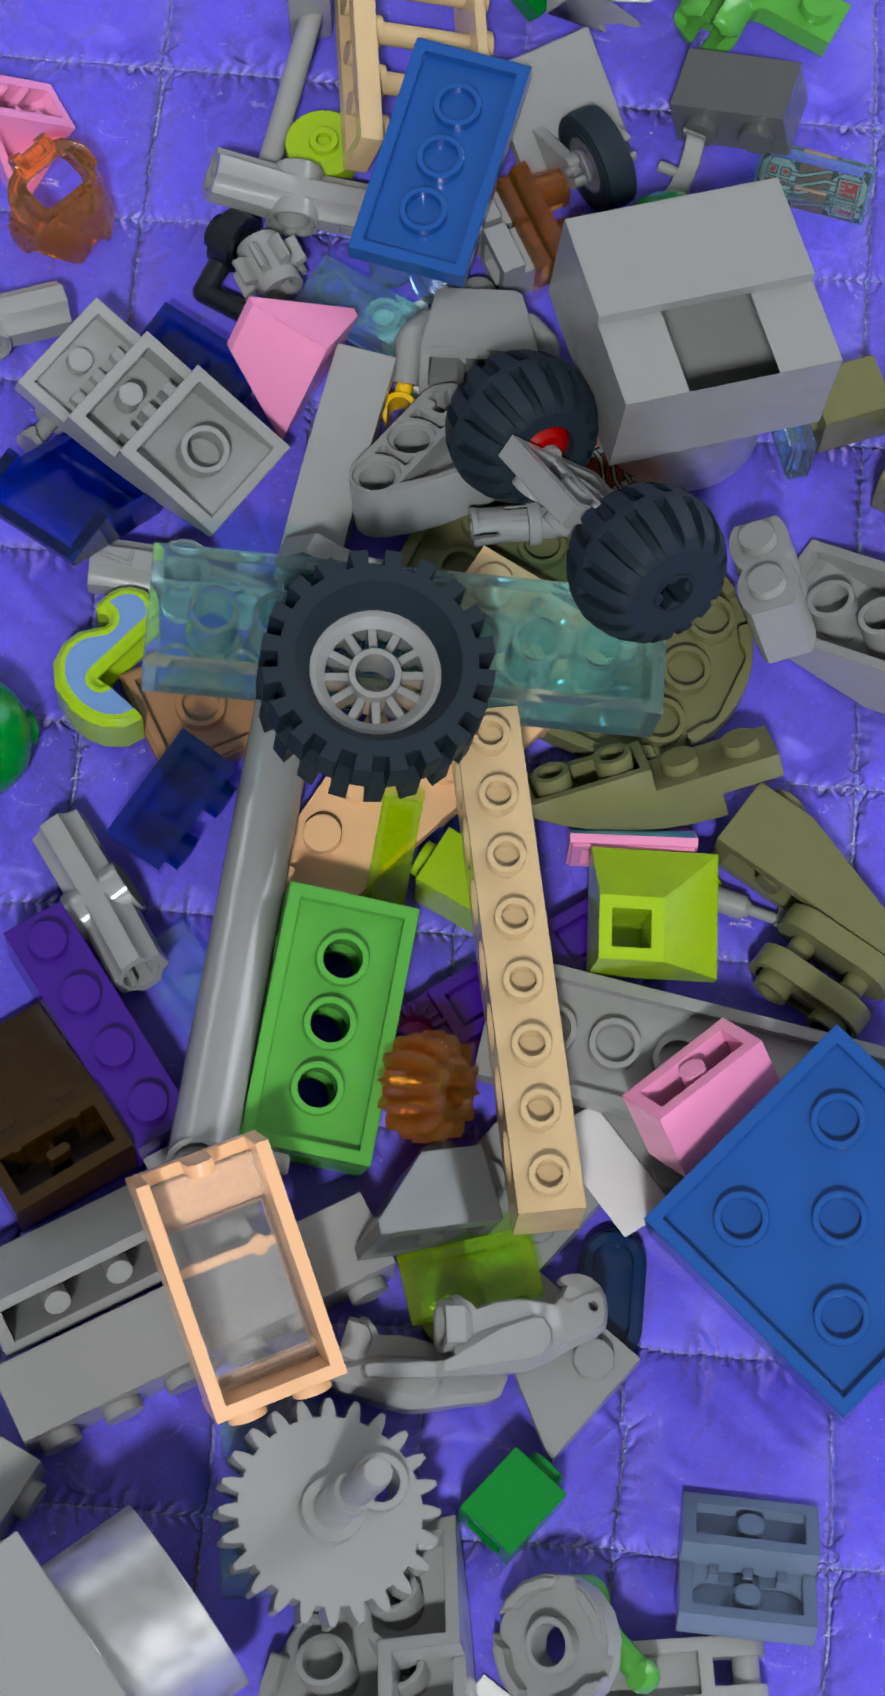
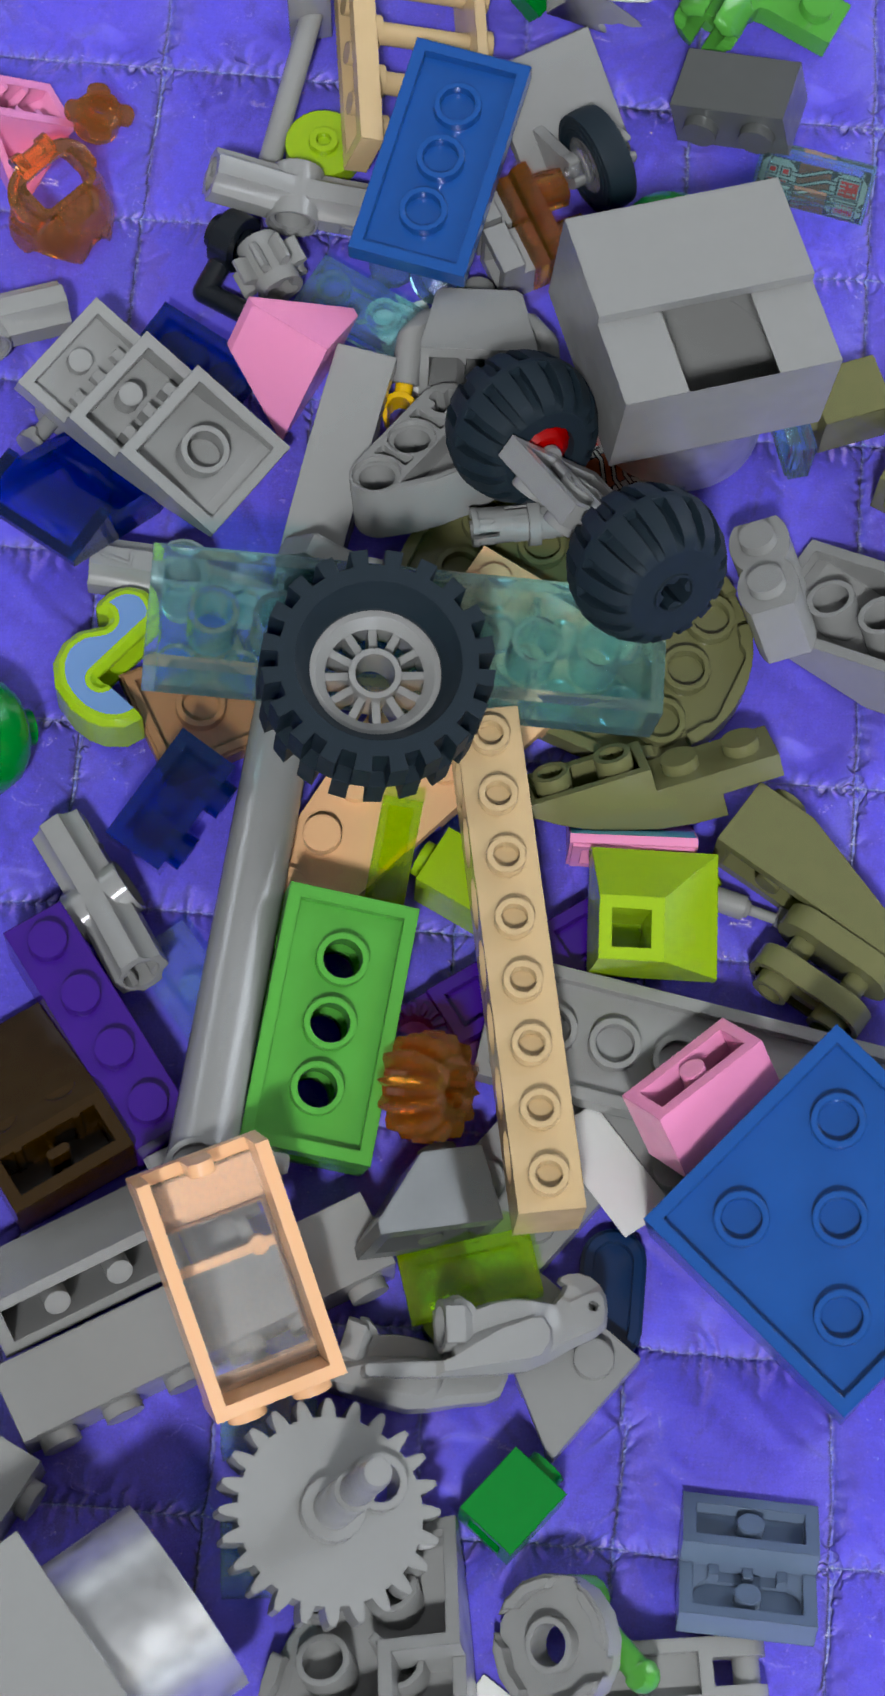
(93, 126): none -> clear orange plate
(689, 165): light grey piece -> none

